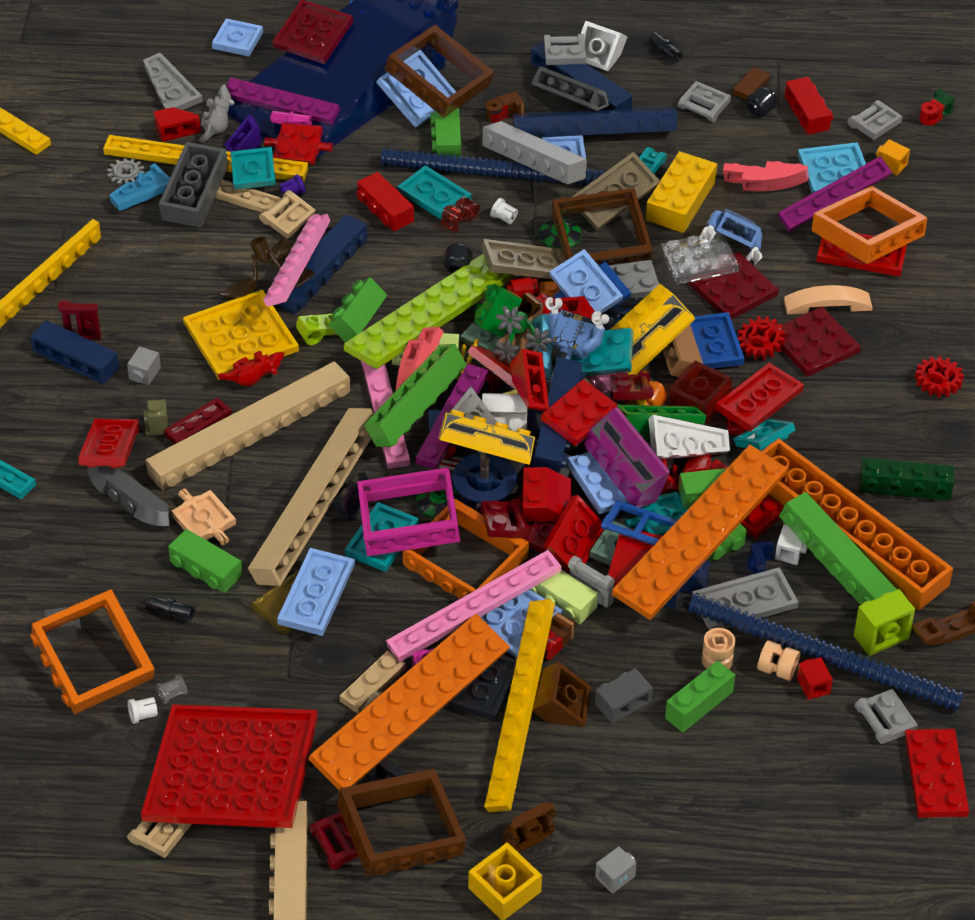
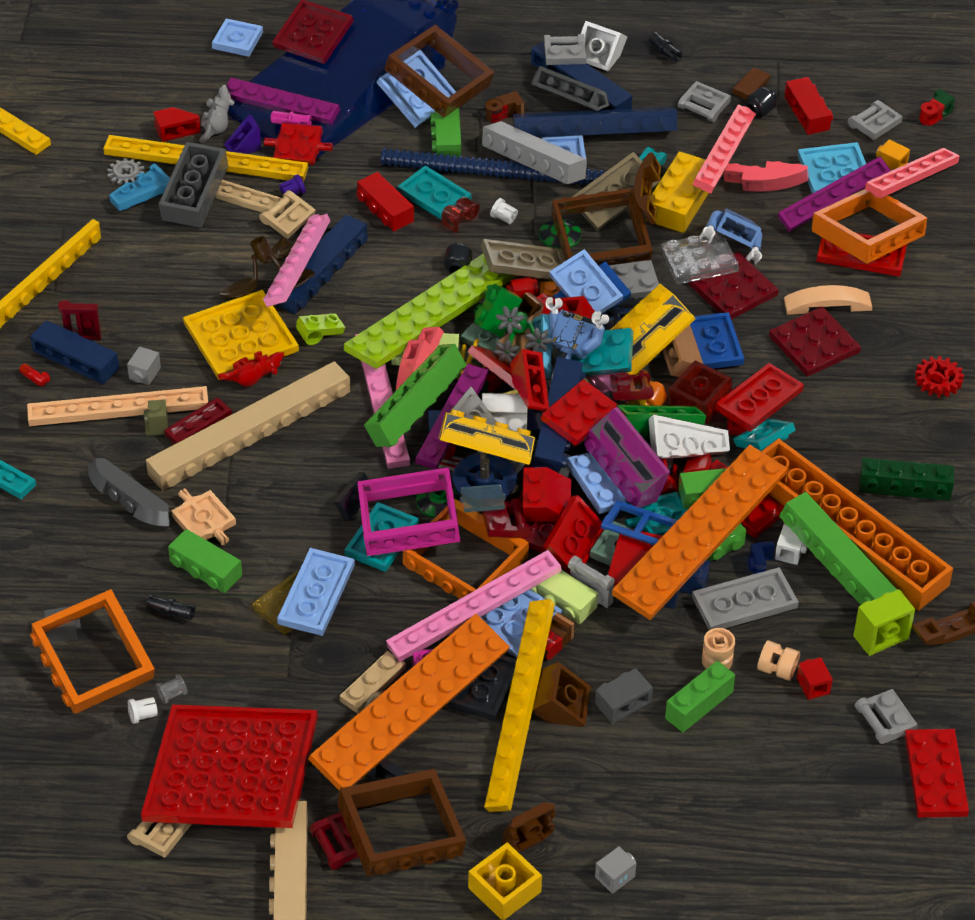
(34, 376): none -> red arm
(109, 442): red plate -> none
(114, 406): none -> light nougat plate
(170, 84): light grey wing -> none
(253, 168): teal plate -> none
(312, 499): tan brick -> none
(357, 309): bright green brick -> none
(482, 498): none -> clear light blue piece
(647, 174): none -> reddish brown slope
(724, 149): none -> coral plate
(761, 337): red gear -> none
(827, 652): dark blue piece -> none
(911, 172): none -> coral plate

